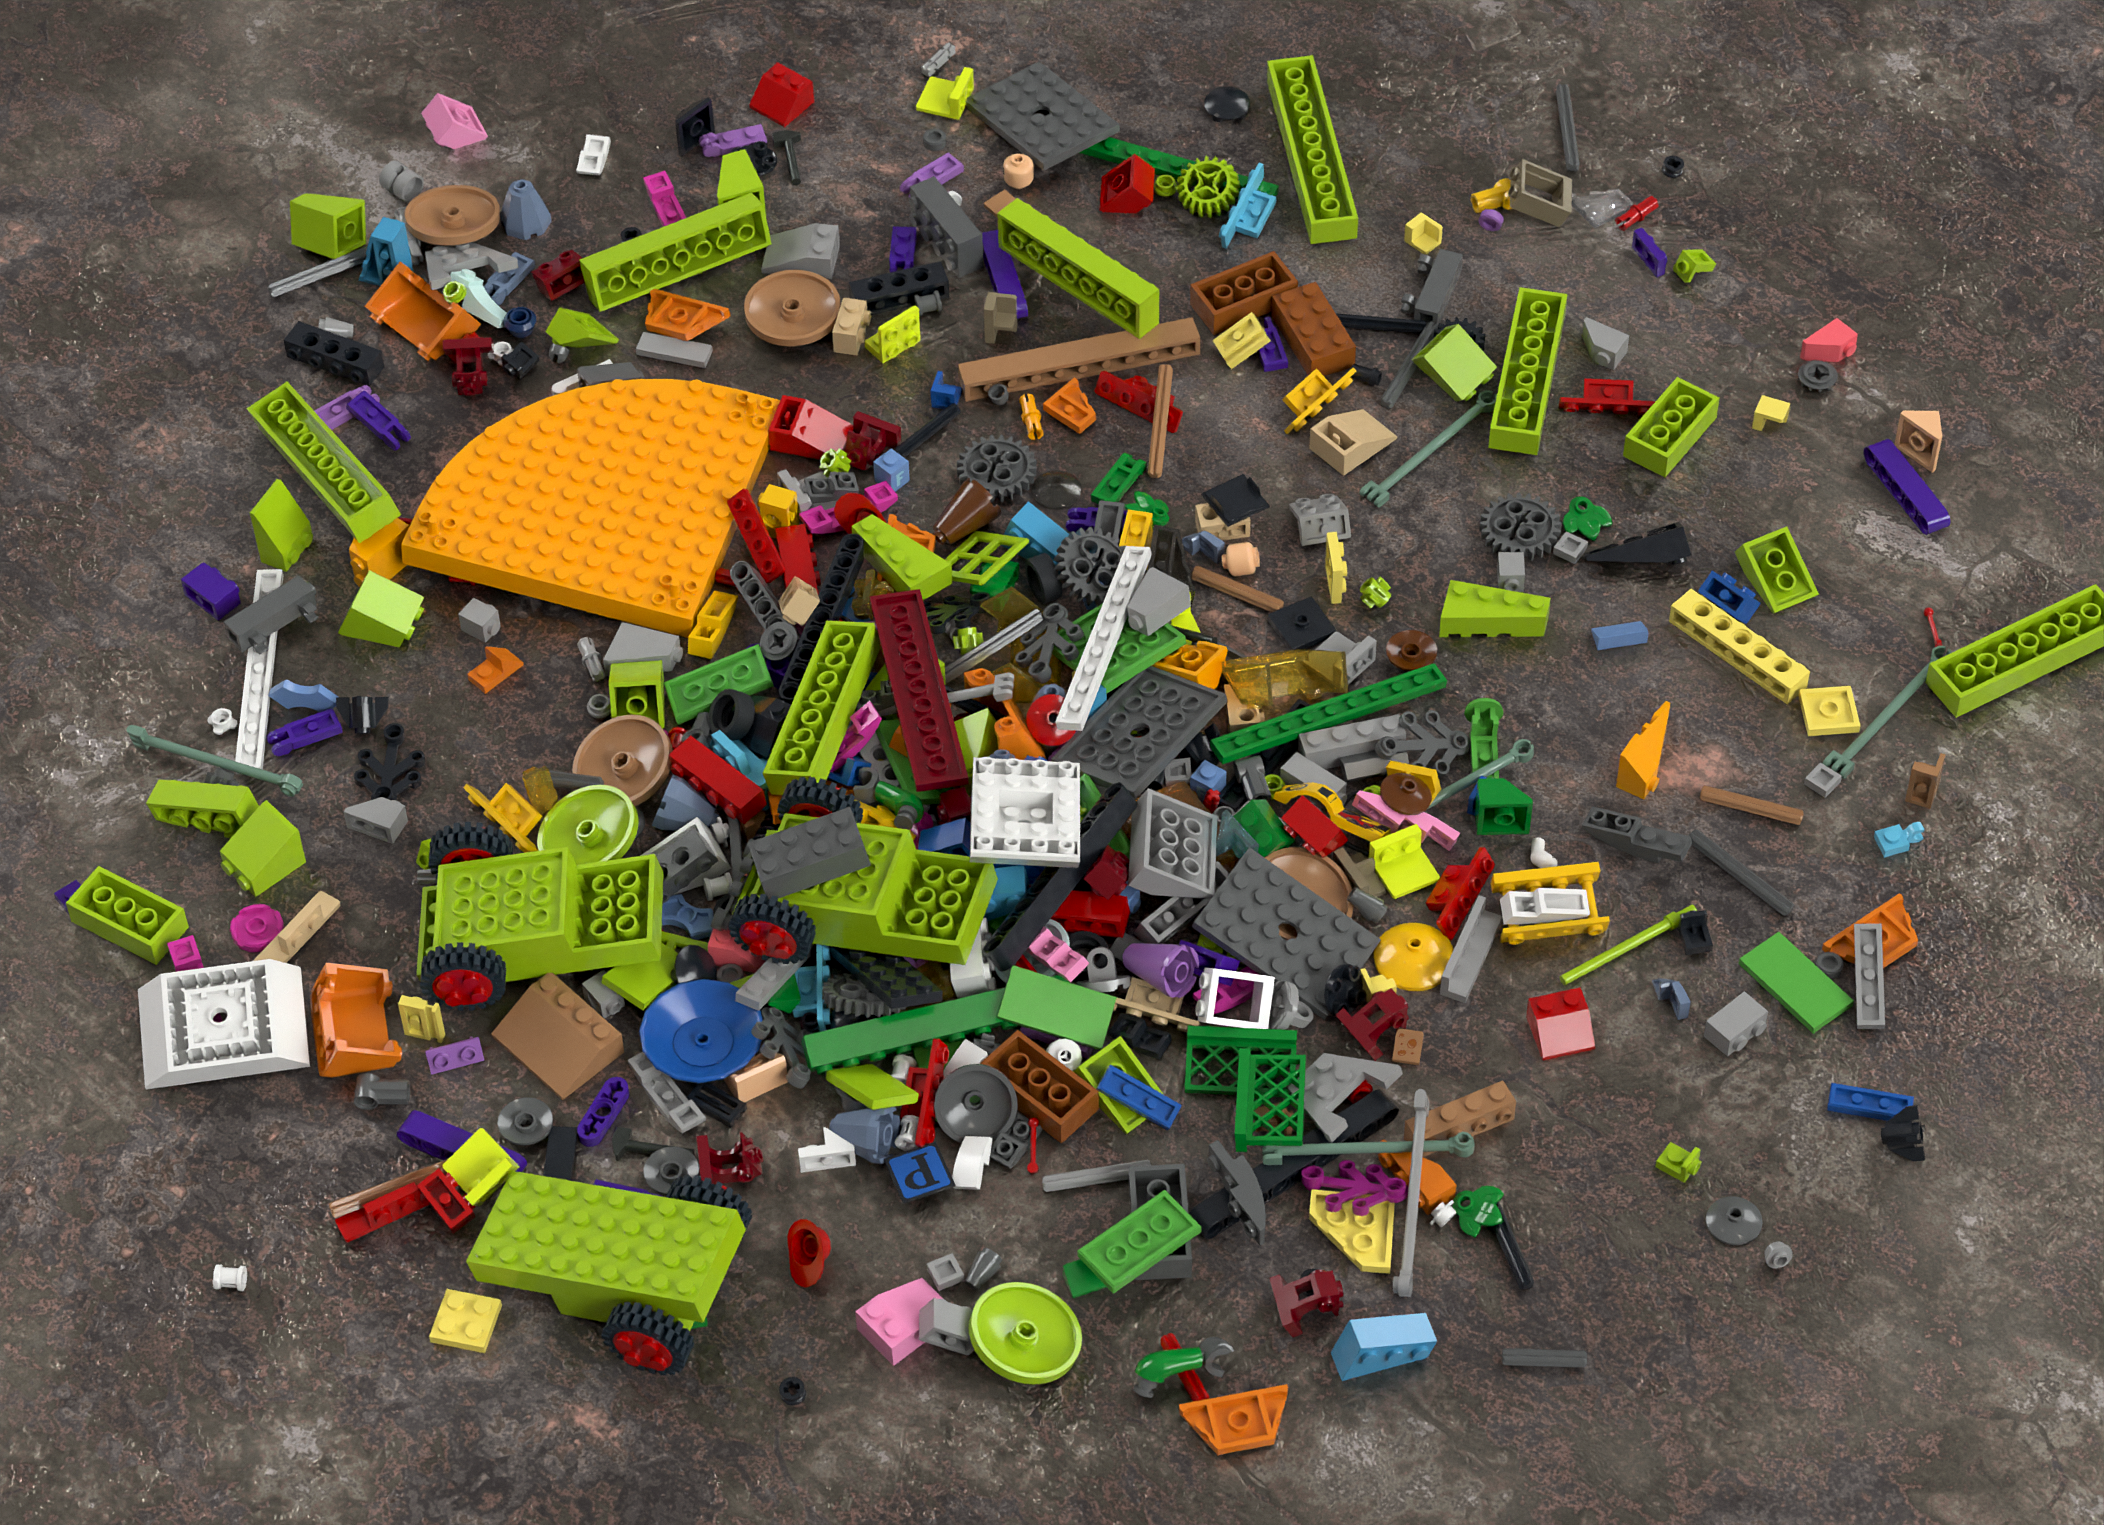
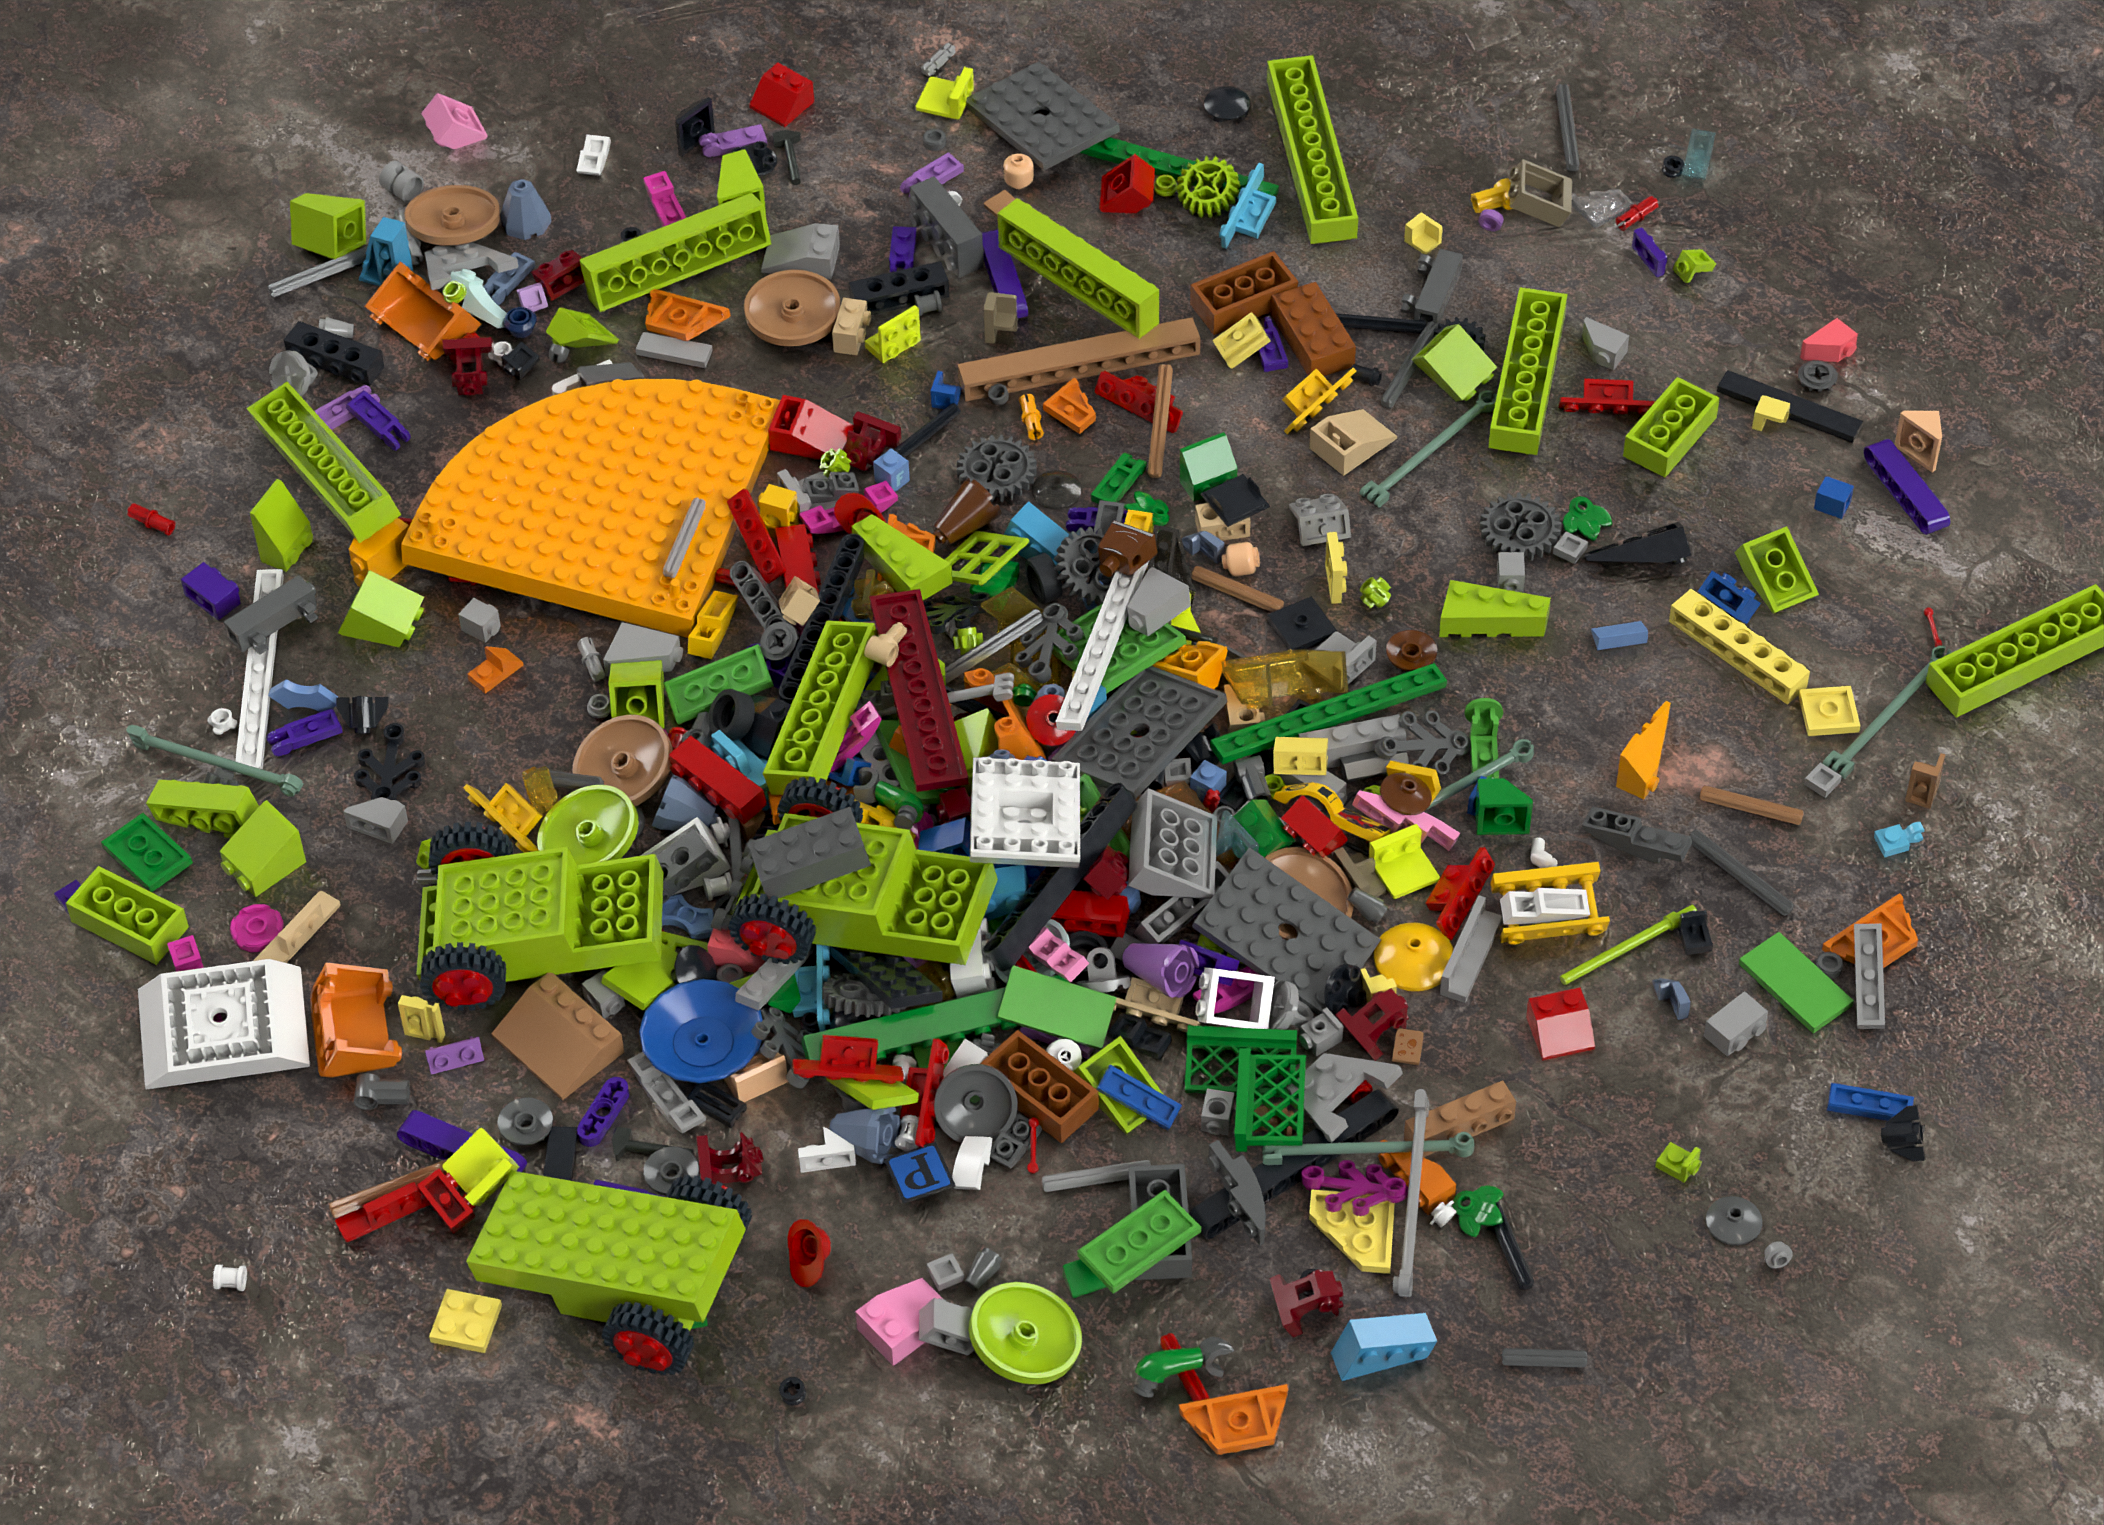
(146, 852): none -> green plate
(151, 519): none -> red axle
(293, 368): none -> light grey tile
(532, 297): none -> lavender tile
(684, 537): none -> light grey axle
(848, 1059): none -> red bracket
(885, 646): none -> tan axle
(1023, 695): none -> green plate
(1125, 549): none -> reddish brown torso
(1206, 465): none -> slope
(1221, 1103): none -> light grey brick
(1300, 756): none -> light yellow hinge
(1321, 1033): none -> light grey brick
(1699, 154): none -> clear light blue slope
(1800, 409): none -> black tile
(1833, 497): none -> blue panel

